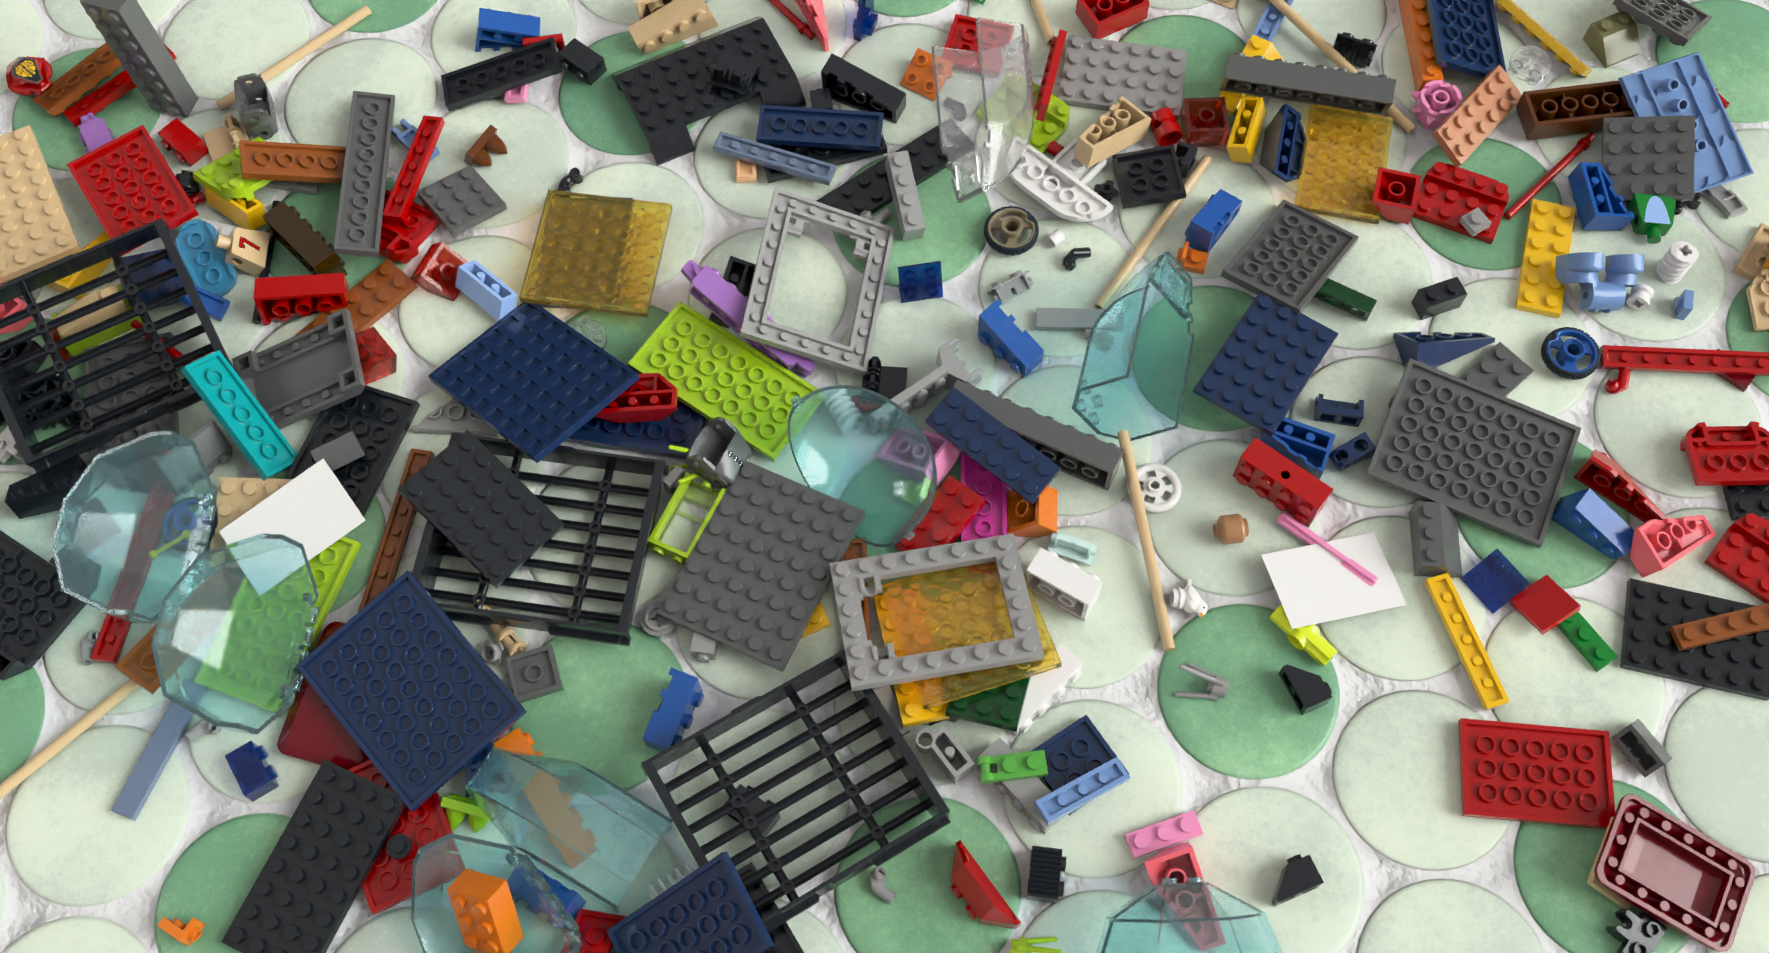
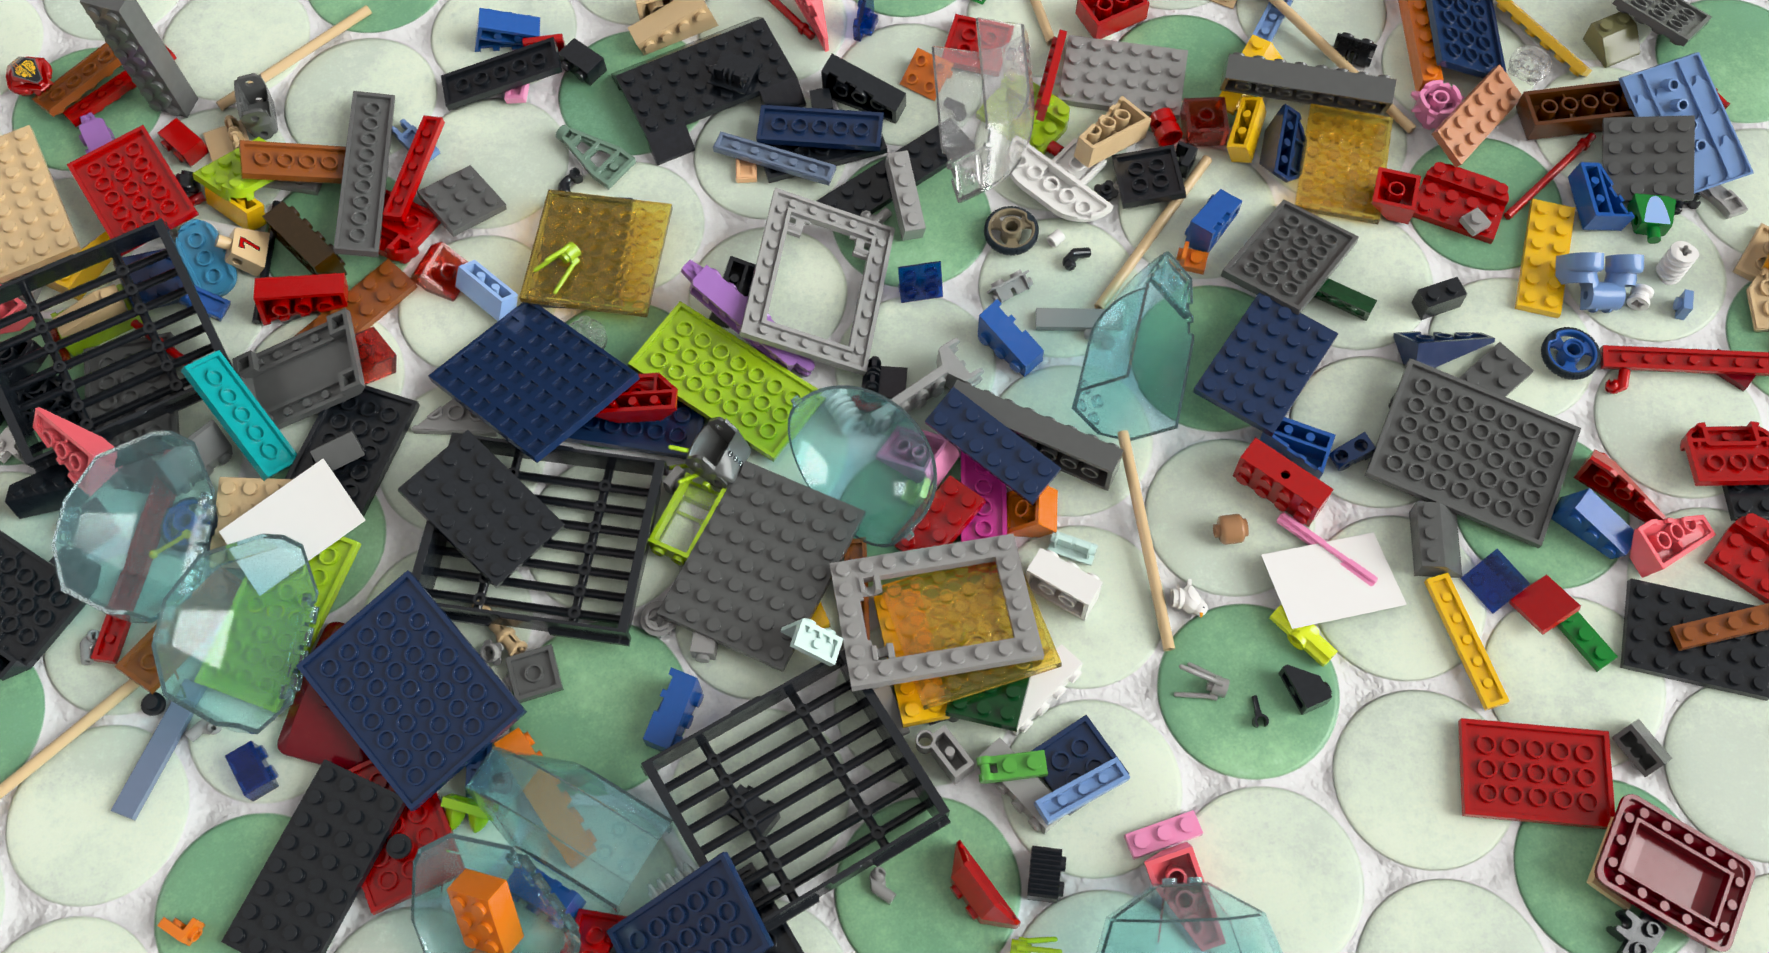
(72, 443): none -> coral wedge
(153, 704): none -> black plate
(395, 533): dark orange tile -> none
(489, 140): reddish brown tile -> none
(567, 254): none -> lime plant
(611, 169): none -> sand green plate
(813, 640): none -> light aqua bracket
(1173, 489): white plate -> none
(1258, 713): none -> black hand
(1296, 879): black slope -> none
(1338, 411): dark blue hinge -> none

